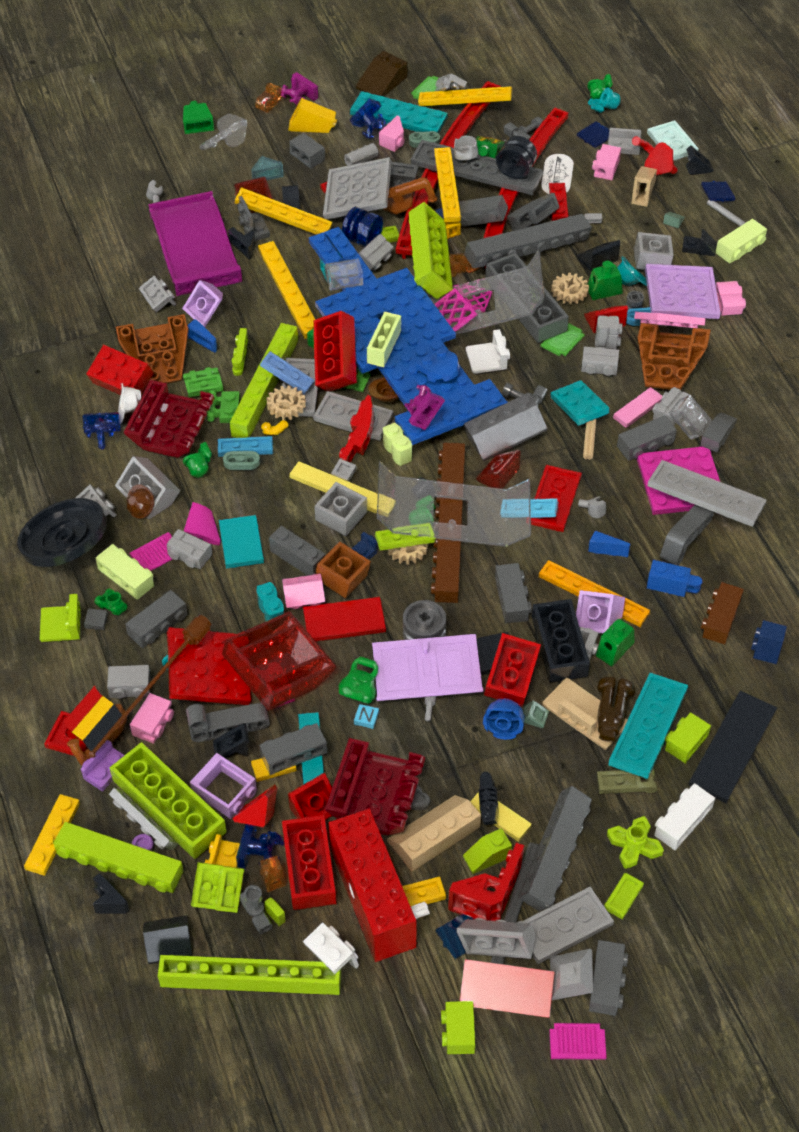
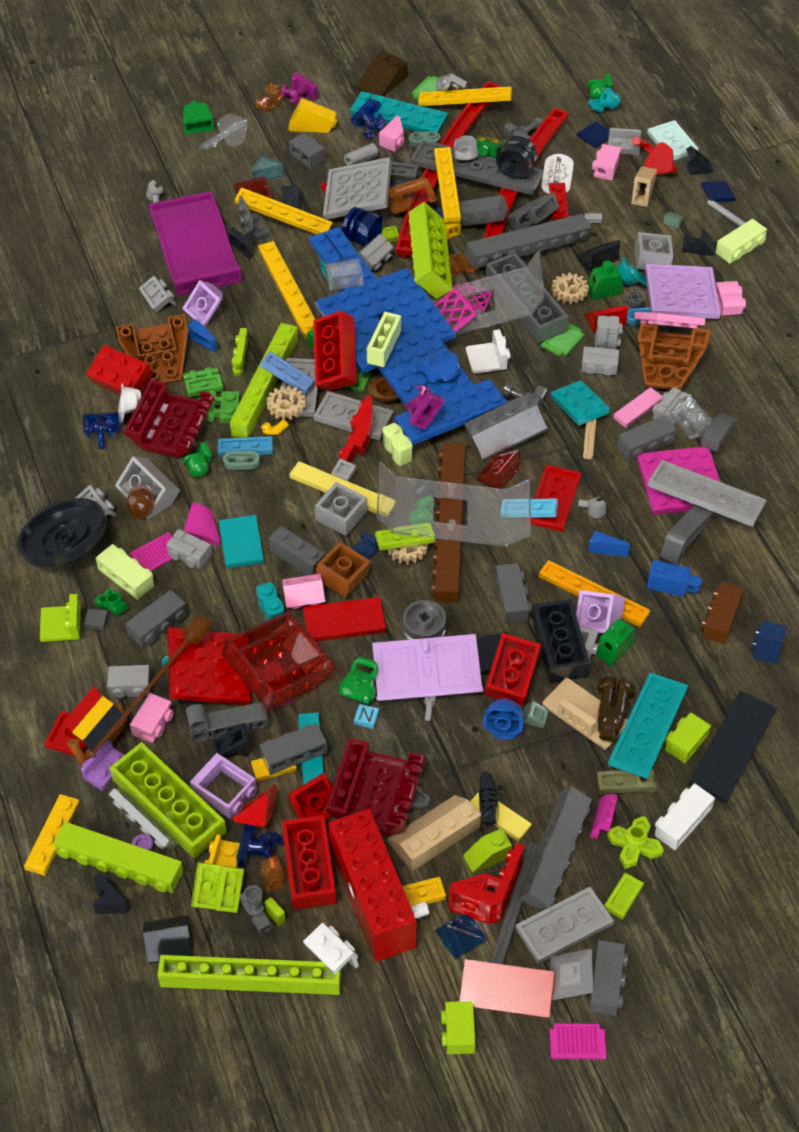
(497, 938): light grey slope -> none
(603, 814): none -> dark pink slope

